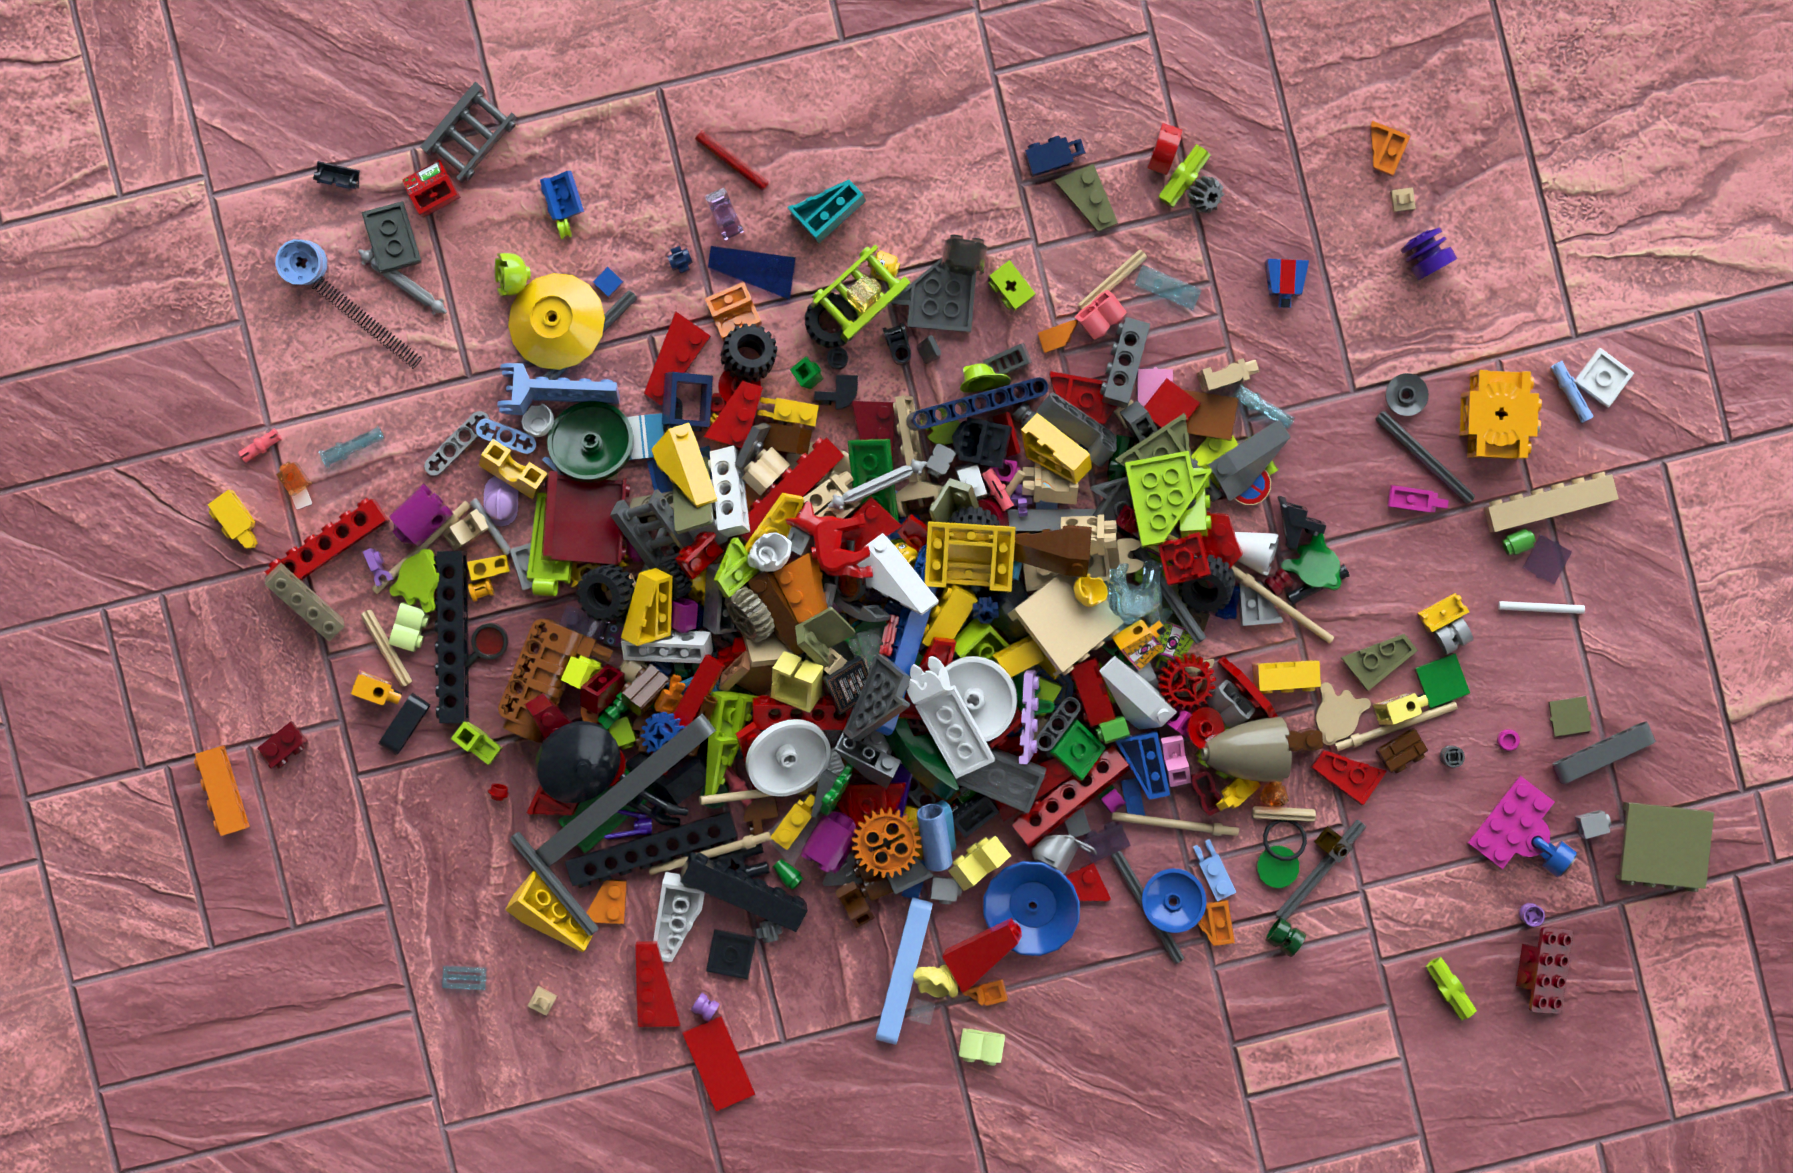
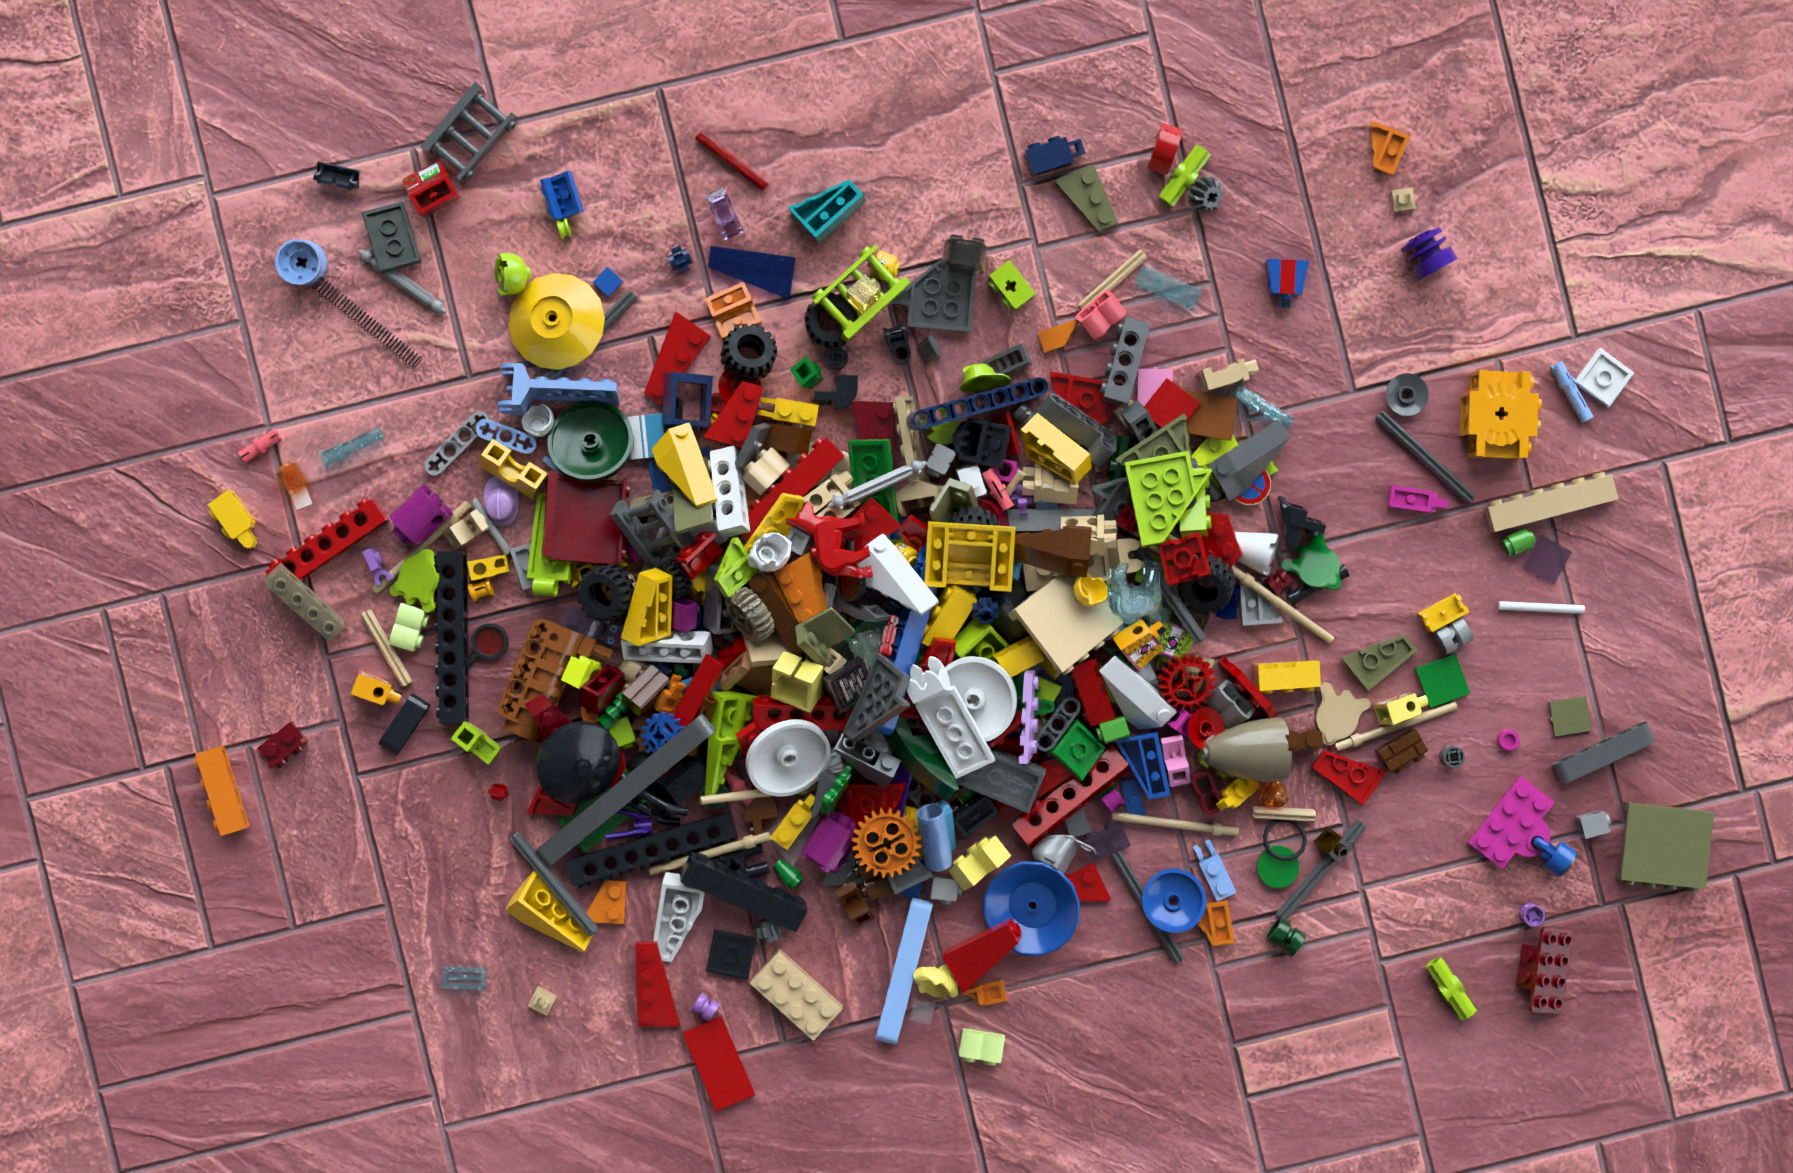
(796, 994): none -> tan brick

